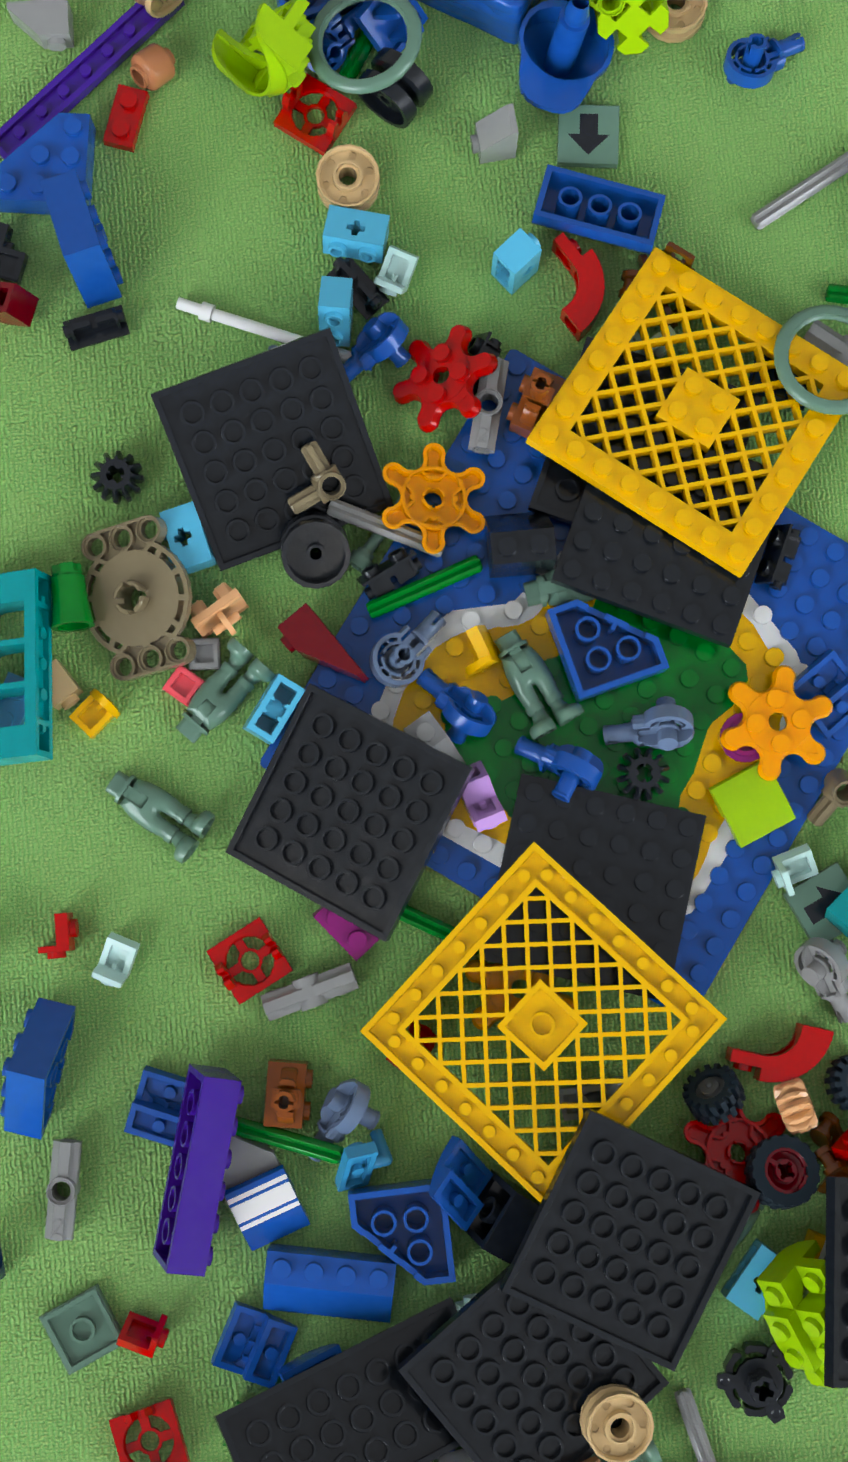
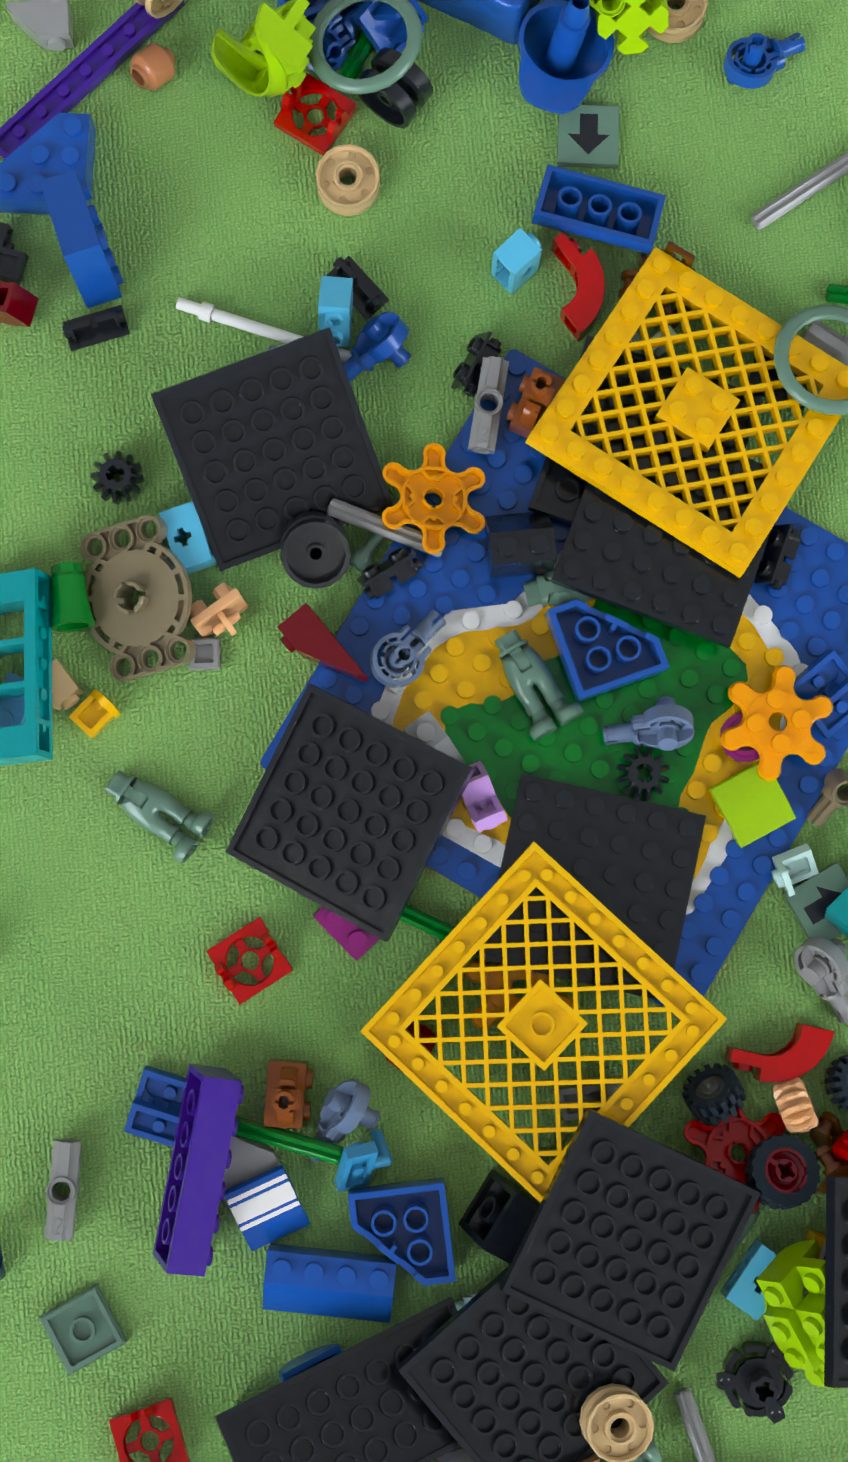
(36, 1068): blue brick -> none
(66, 931): red bracket -> none
(116, 960): light aqua bracket -> none
(126, 118): red plate -> none
(143, 1334): red bracket -> none
(183, 685): coral tile -> none
(210, 705): sand green piece -> none
(254, 1344): blue slope -> none
(274, 709): medium azure brick -> none
(309, 991): light grey piece -> none
(321, 470): dark tan axle -> none
(355, 234): medium azure brick -> none
(396, 271): light aqua bracket -> none
(424, 586): green axle -> none
(458, 387): red plate -> none
(458, 1182): blue slope -> none
(461, 706): blue pin -> none
(484, 649): yellow tile -> none
(496, 136): light grey slope -> none
(571, 763): blue pin -> none

